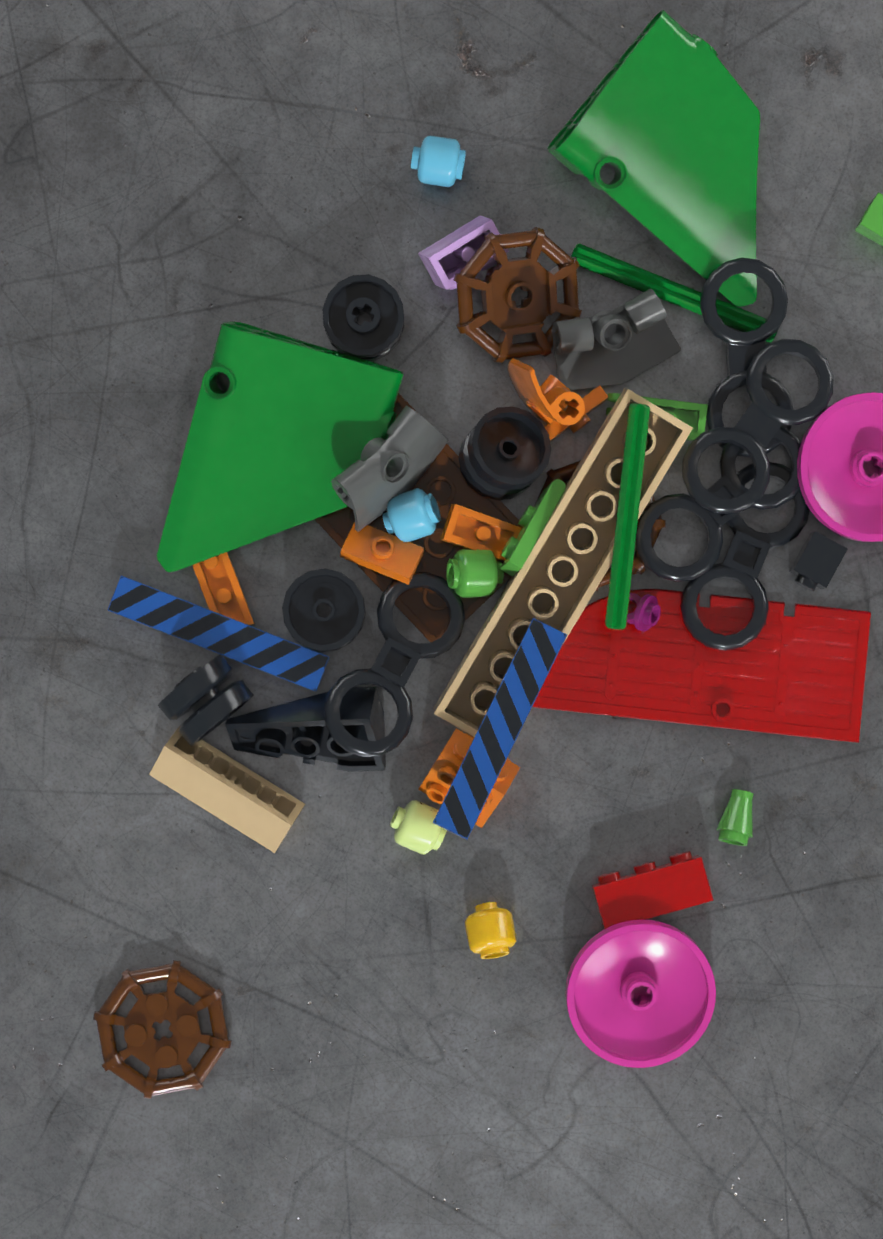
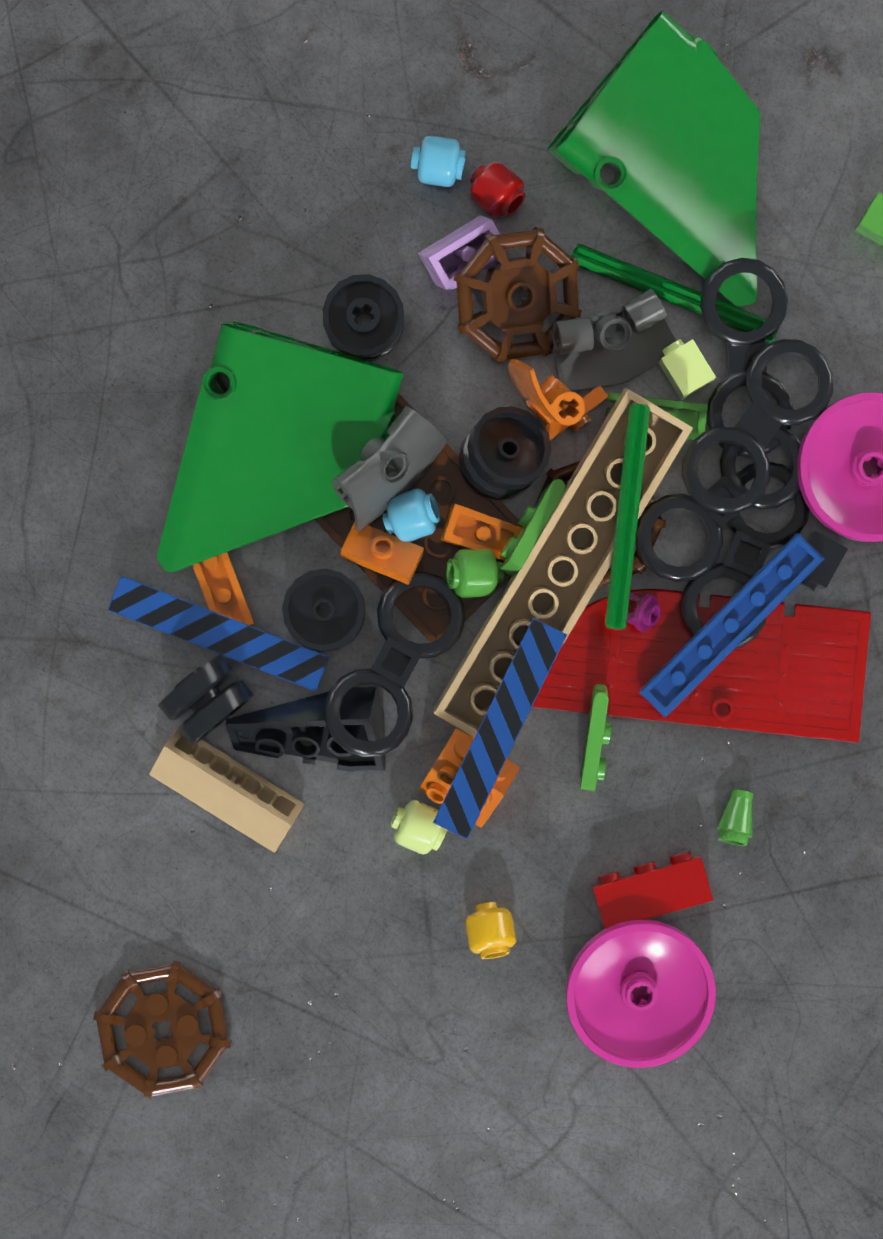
(497, 189): none -> red head
(597, 733): none -> bright green hinge
(685, 368): none -> yellowish green brick
(731, 624): none -> blue tile

